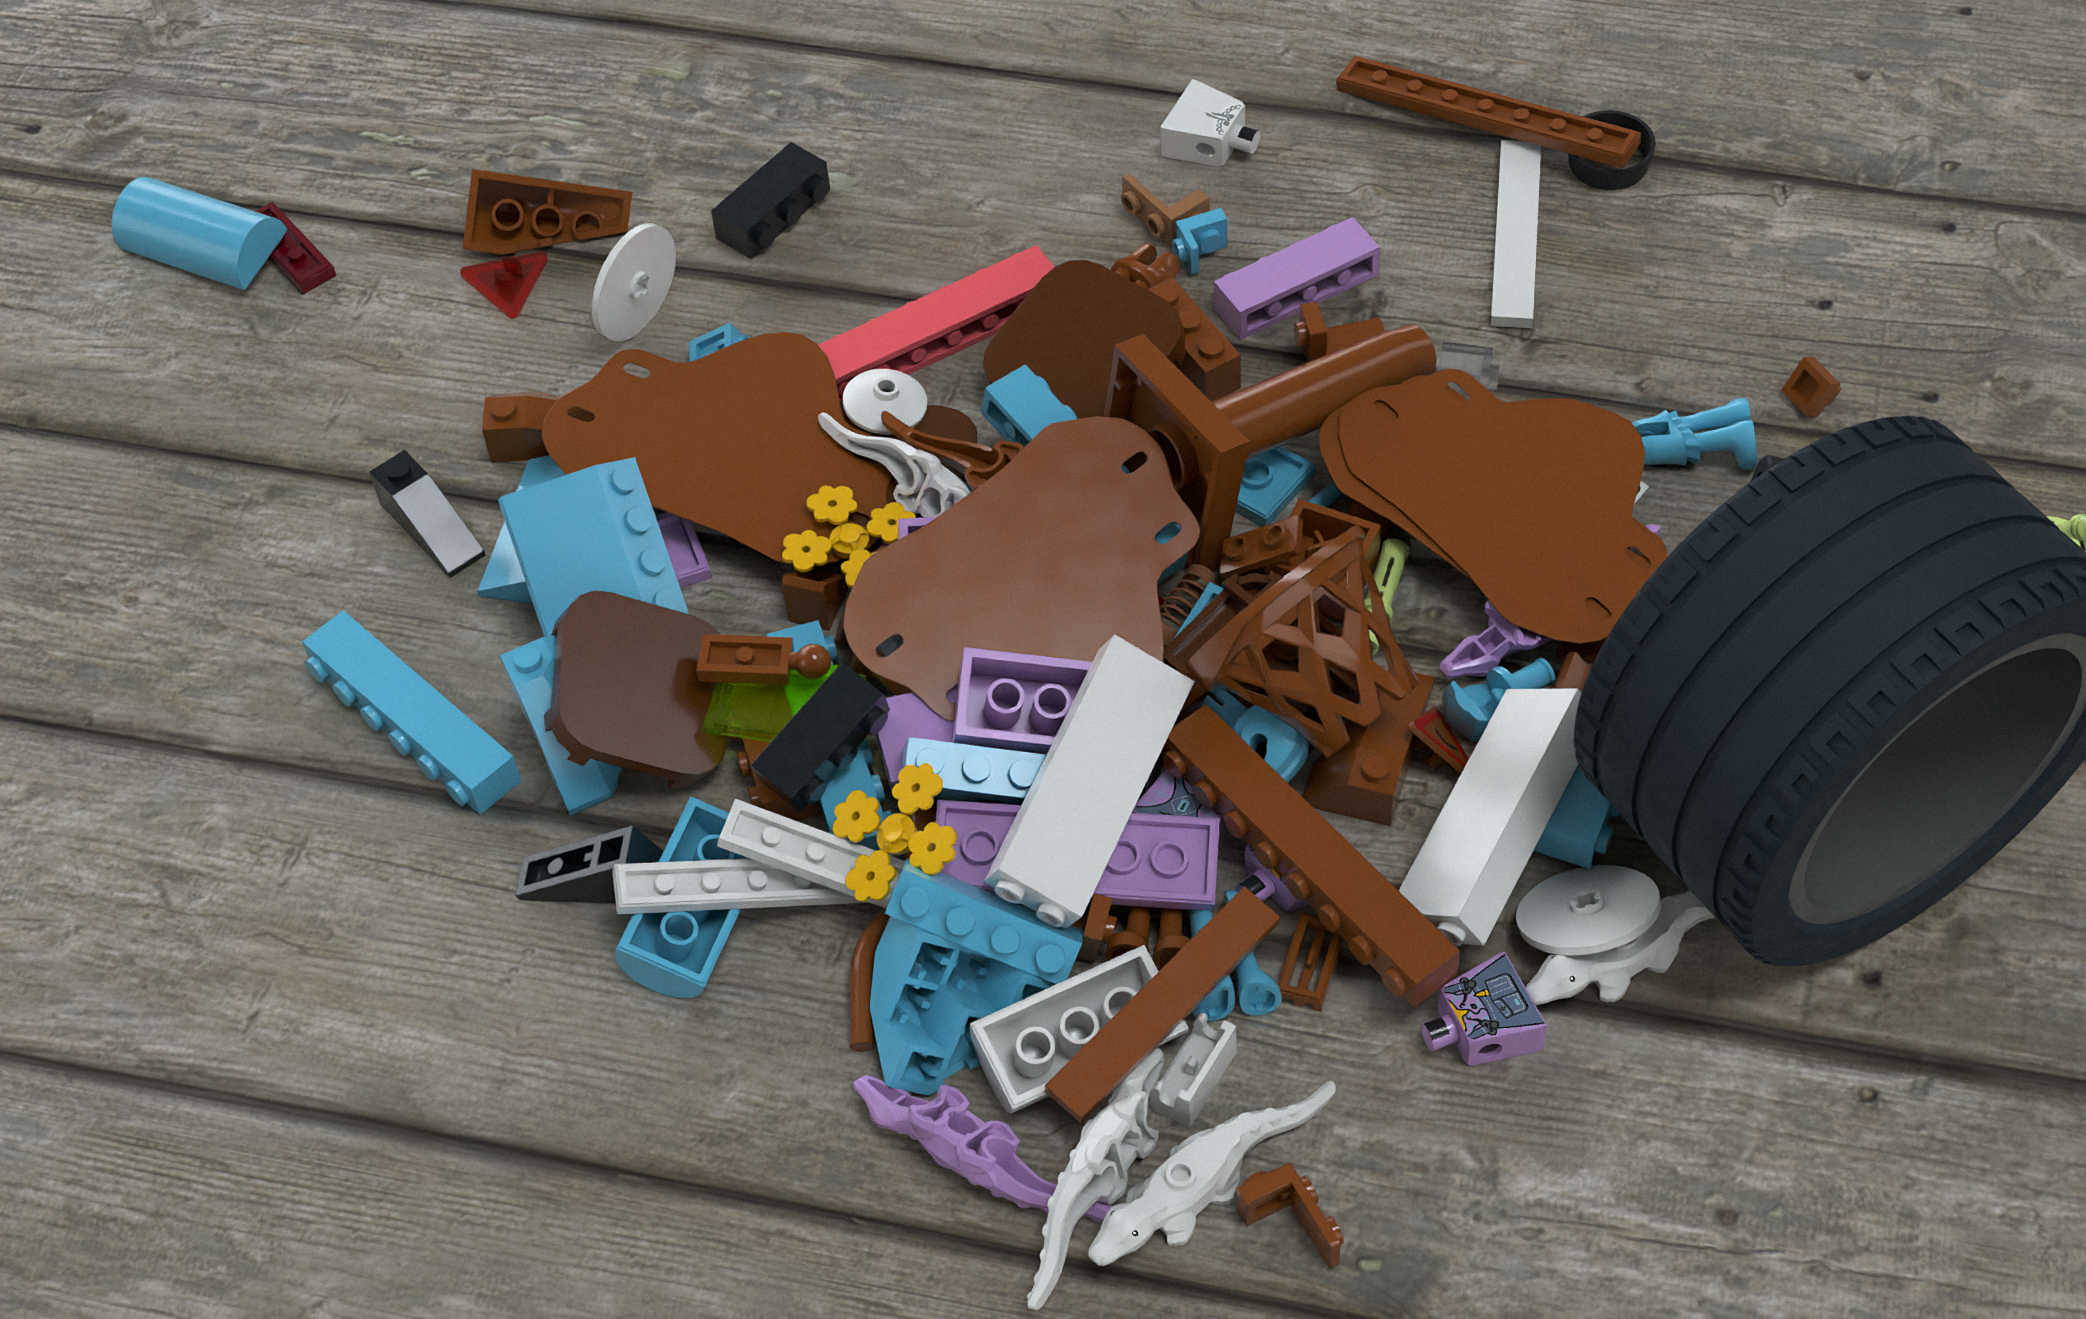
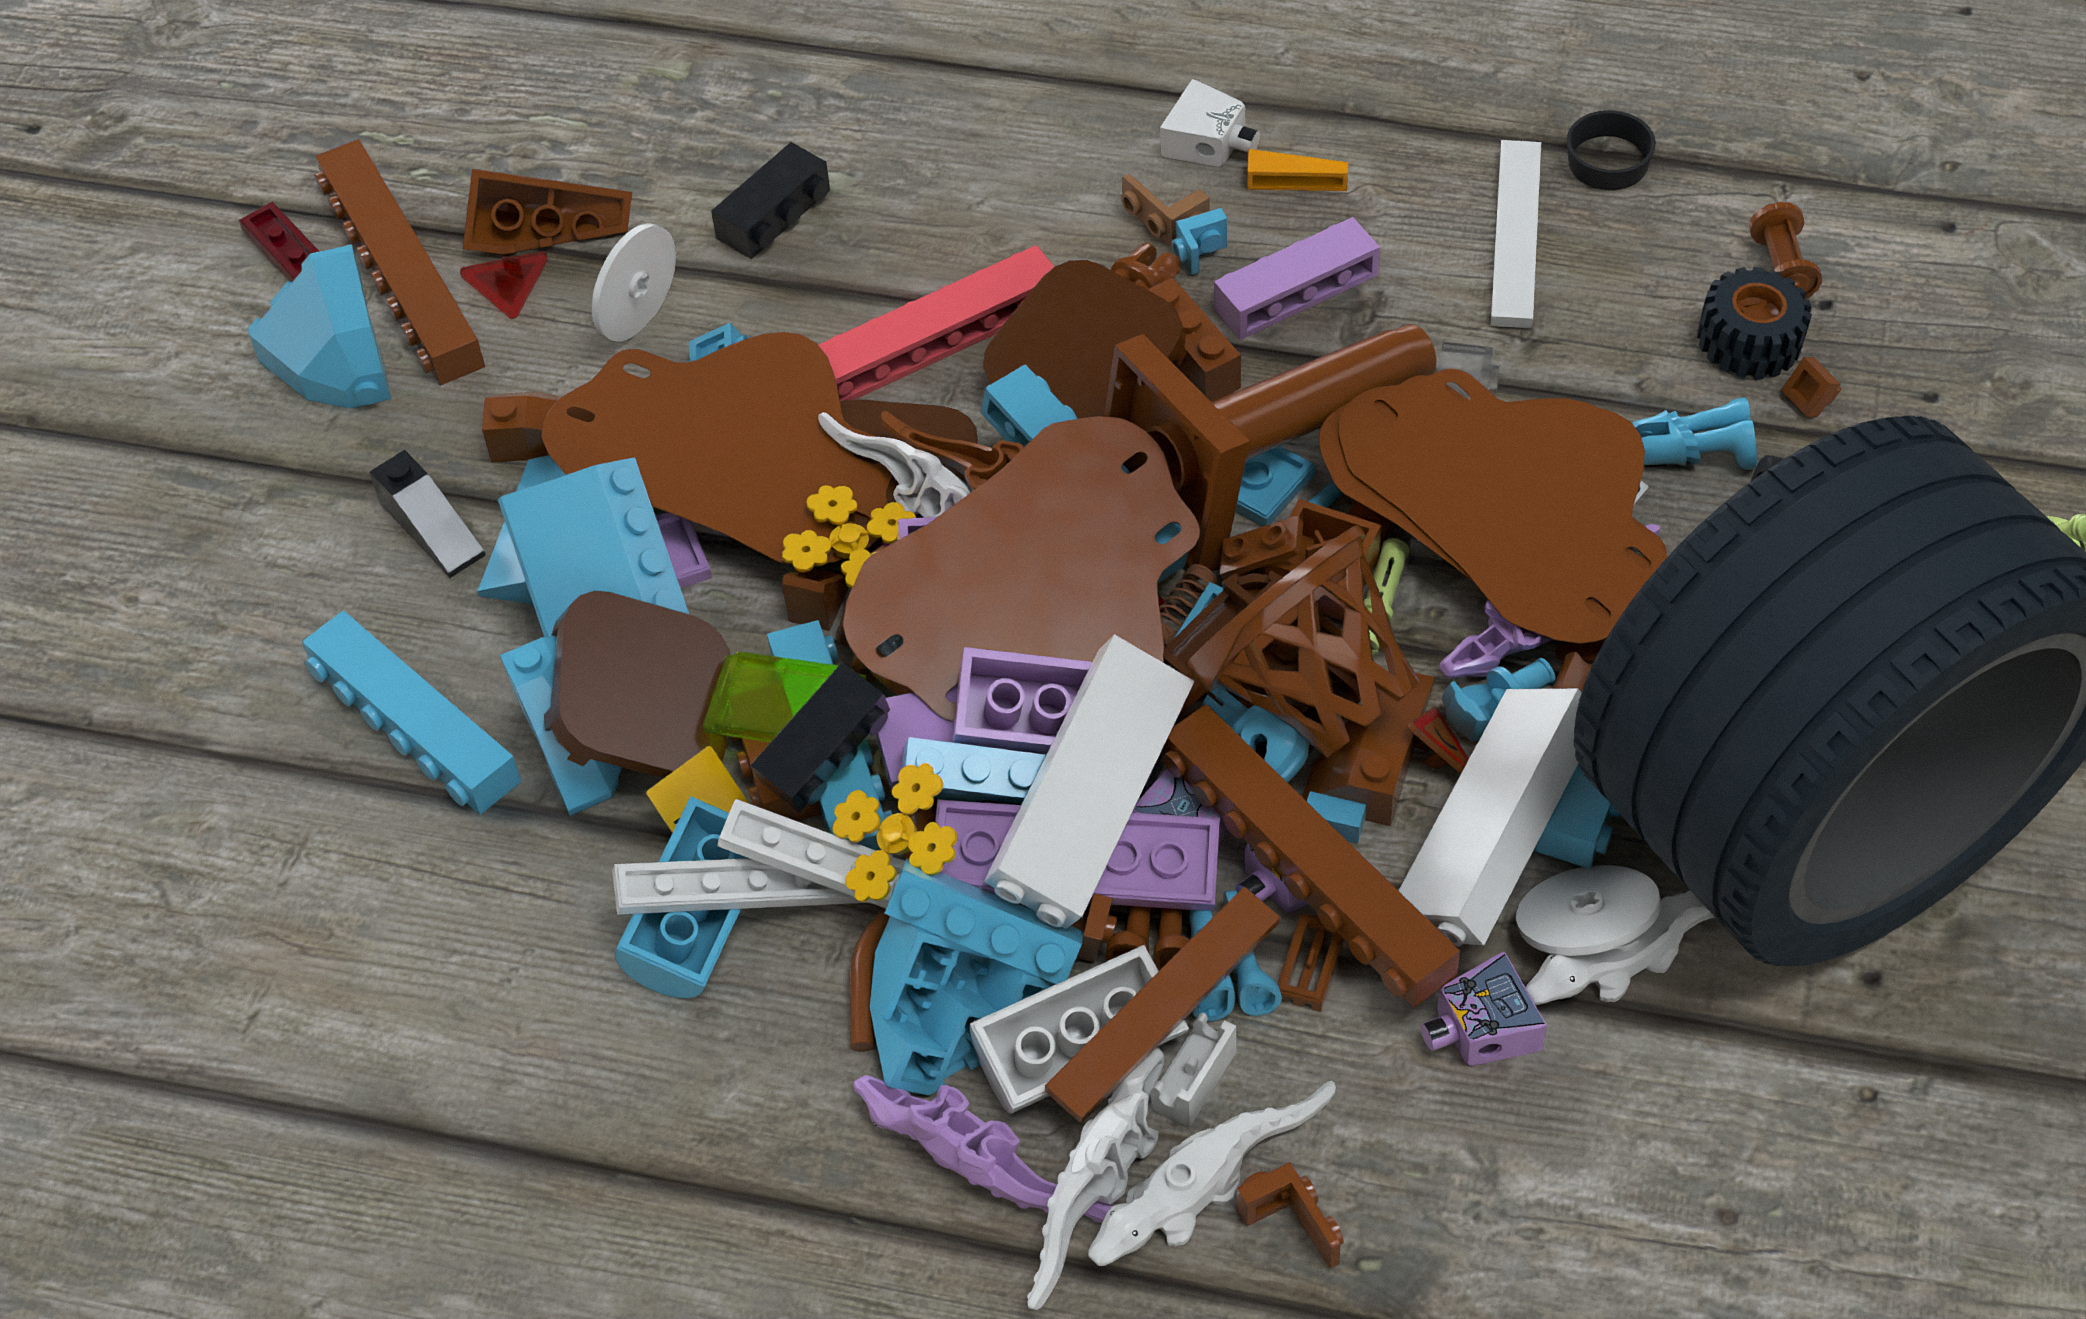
(194, 231): medium azure brick -> none
(323, 335): none -> medium azure brick
(399, 263): none -> dark orange brick
(584, 867): black slope -> none
(699, 777): none -> yellow sticker
(758, 659): dark orange plate -> none
(882, 391): white dish -> none
(1294, 172): none -> light orange piece
(1320, 341): dark orange bracket -> none
(1342, 814): none -> medium azure piece
(1489, 111): dark orange tile -> none
(1754, 322): none -> black wheel
(1777, 229): none -> dark orange hose

